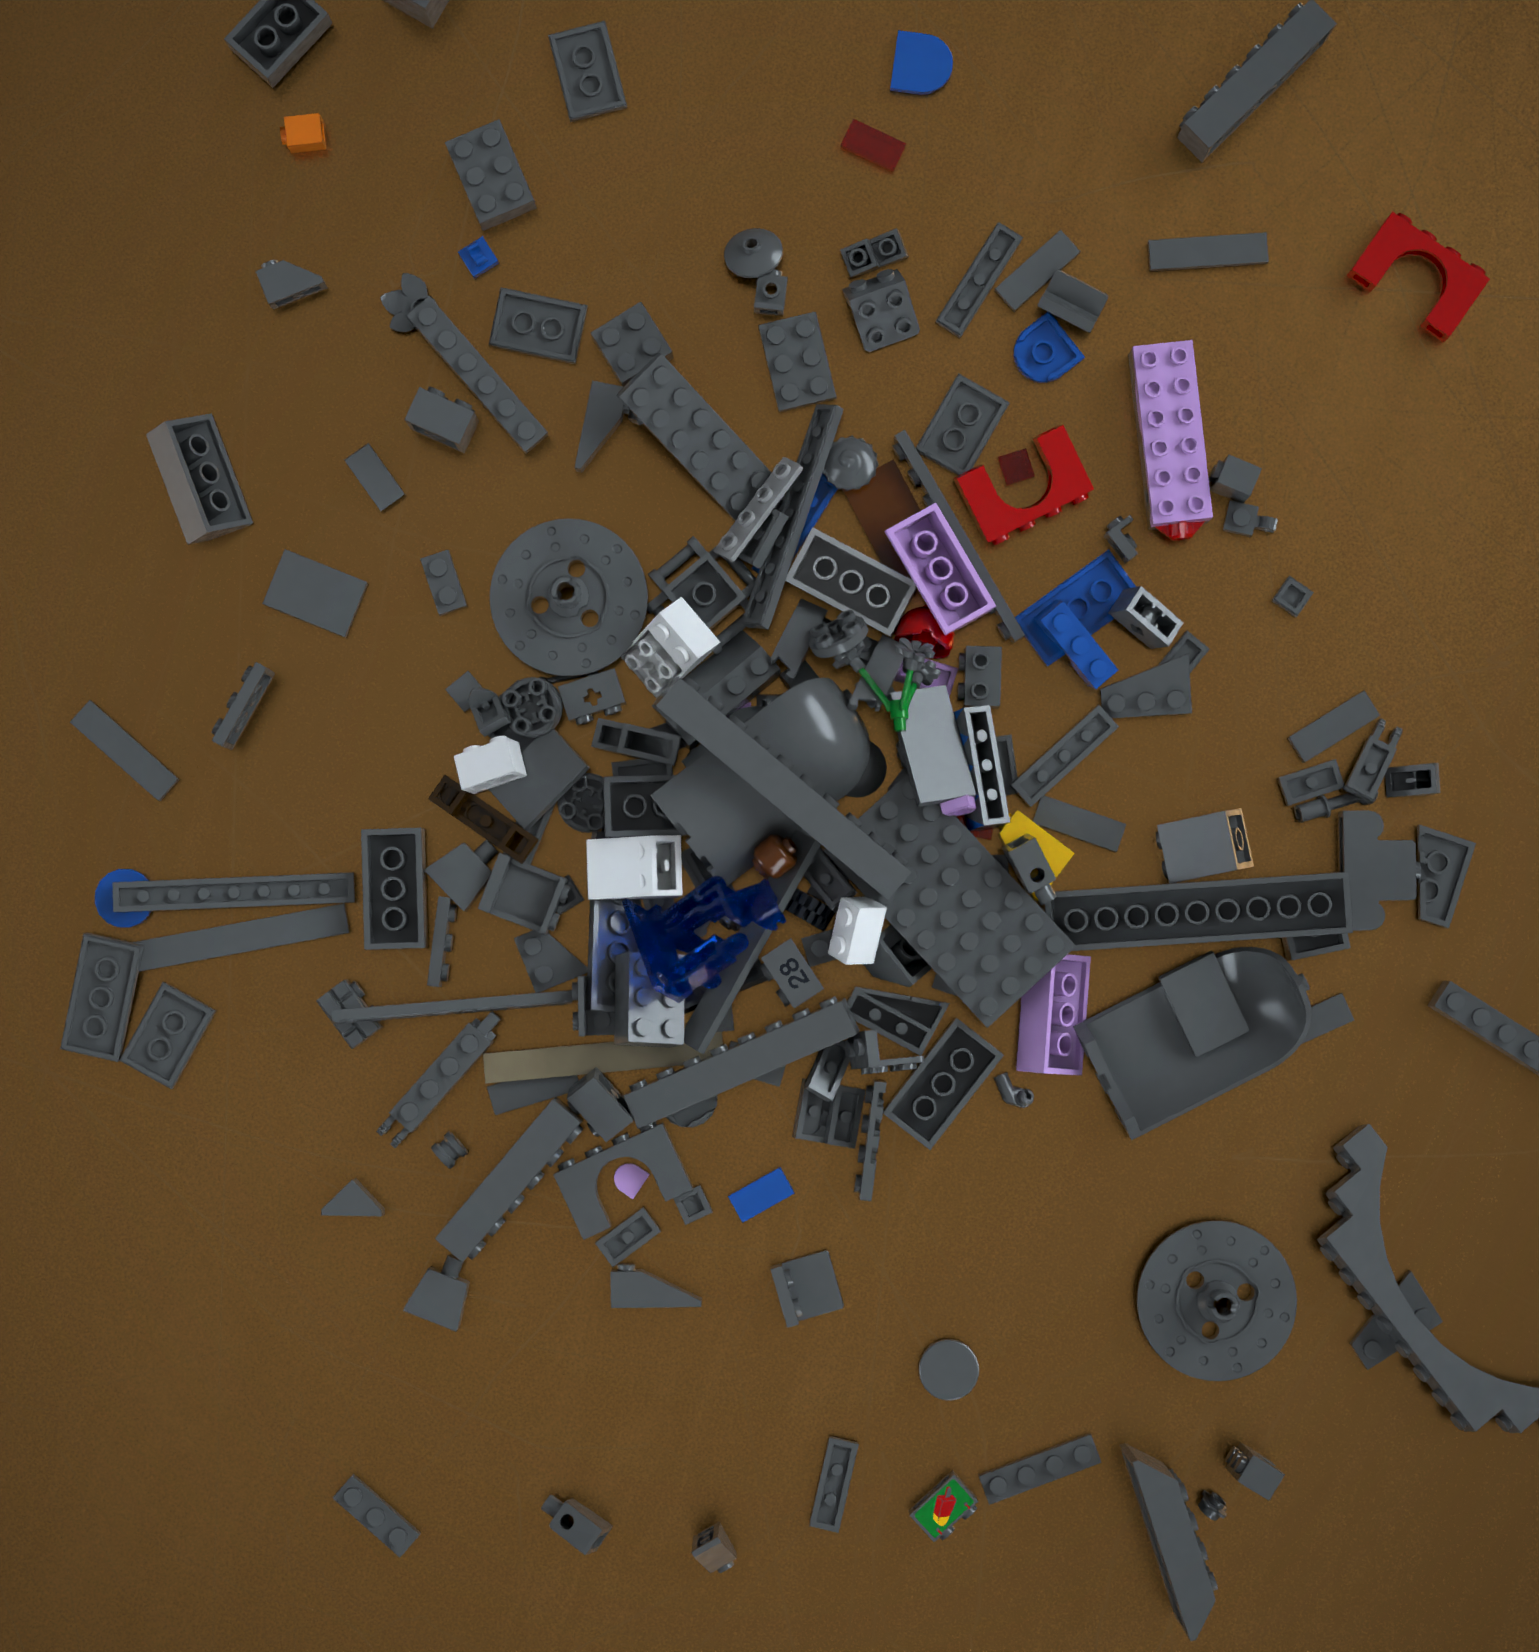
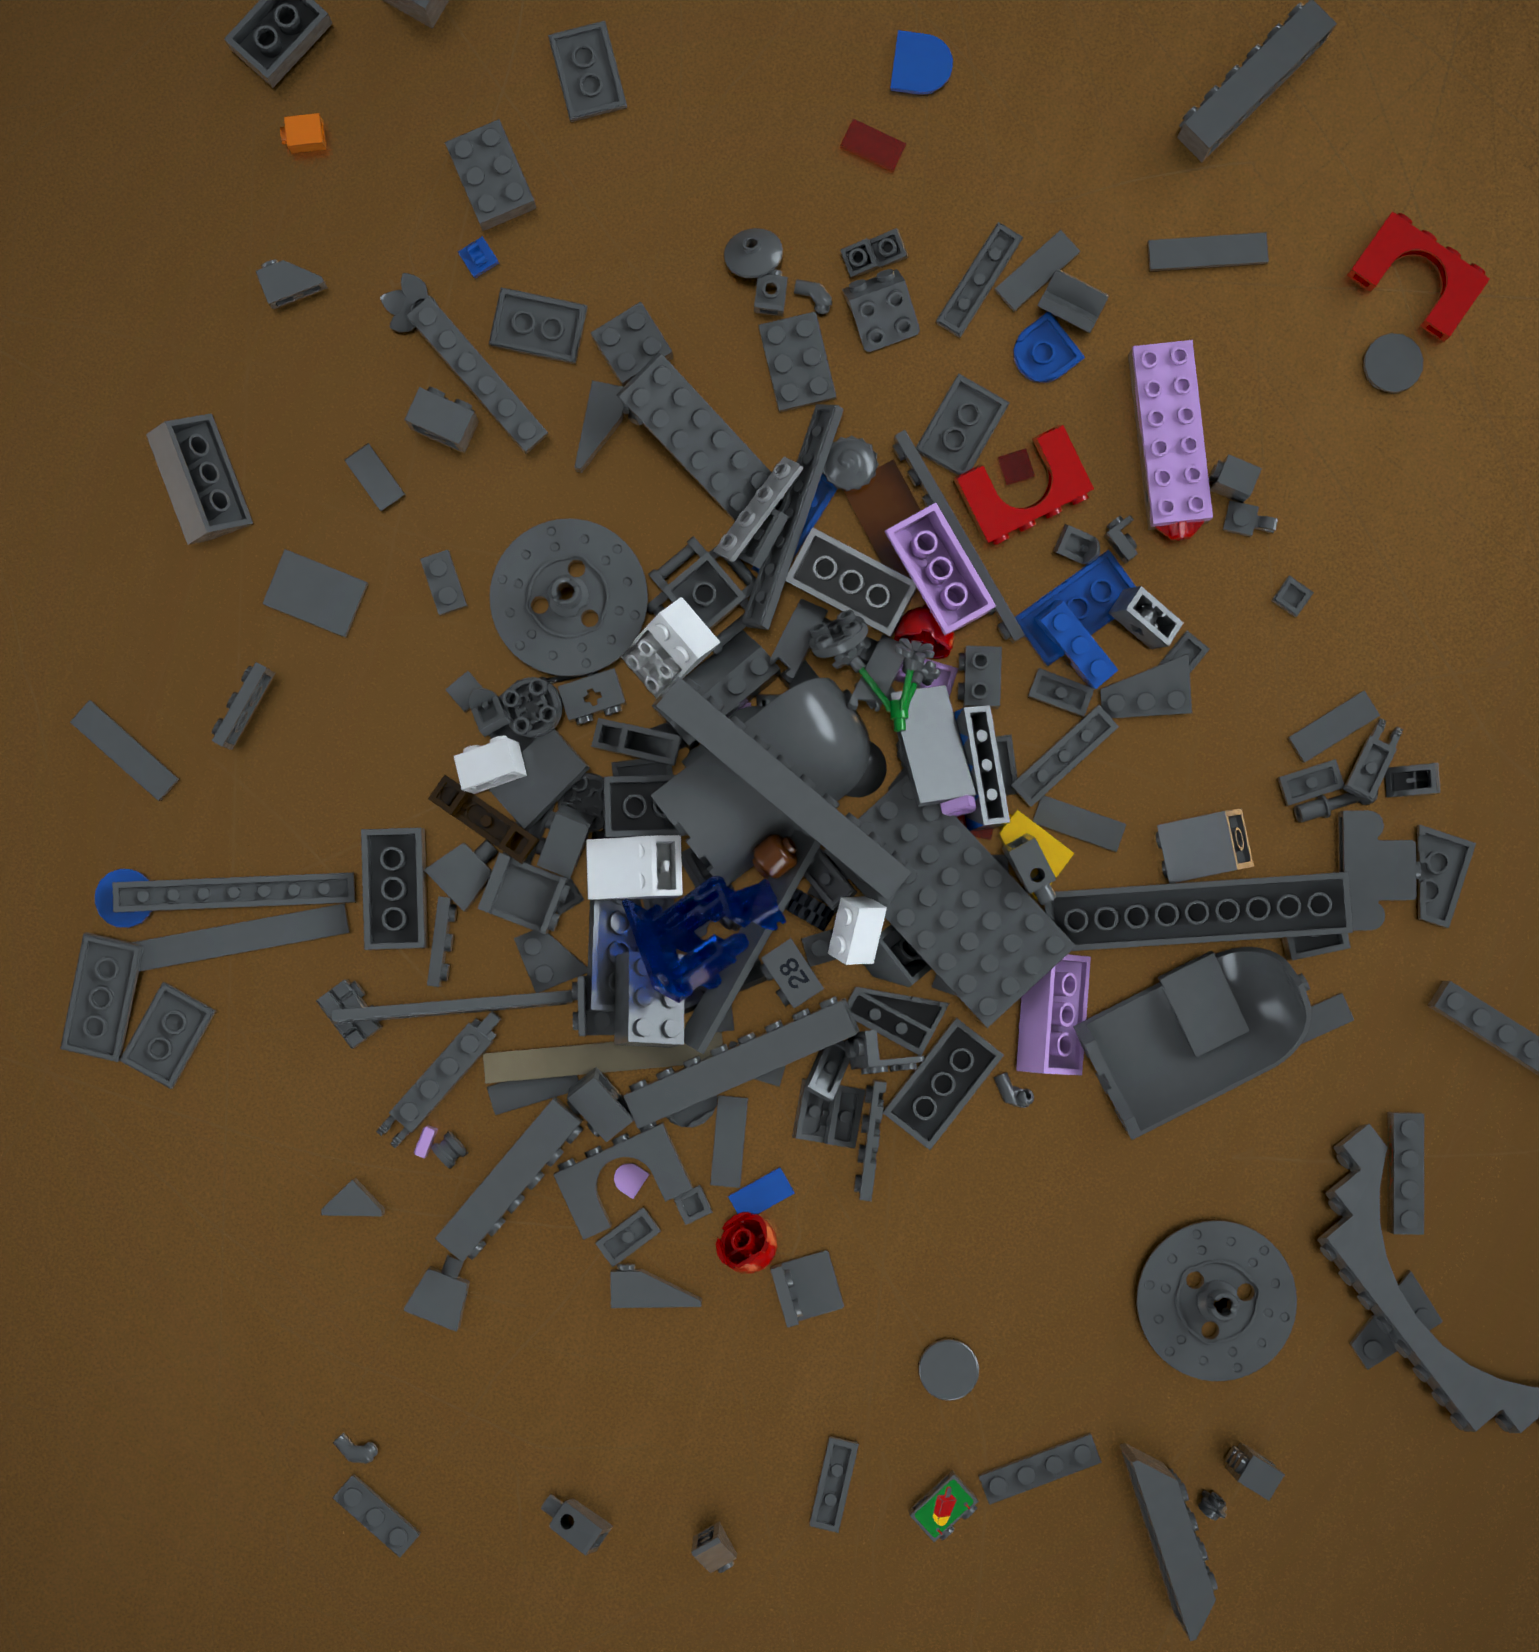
(356, 1453): none -> dark grey arm
(425, 1141): none -> lavender tile
(565, 840): none -> dark grey brick
(729, 1141): none -> dark grey tile
(747, 1243): none -> red cylinder
(816, 292): none -> dark grey arm
(1061, 692): none -> dark grey plate
(1077, 545): none -> dark grey plate
(1393, 363): none -> dark grey tile
(1405, 1173): none -> dark grey brick

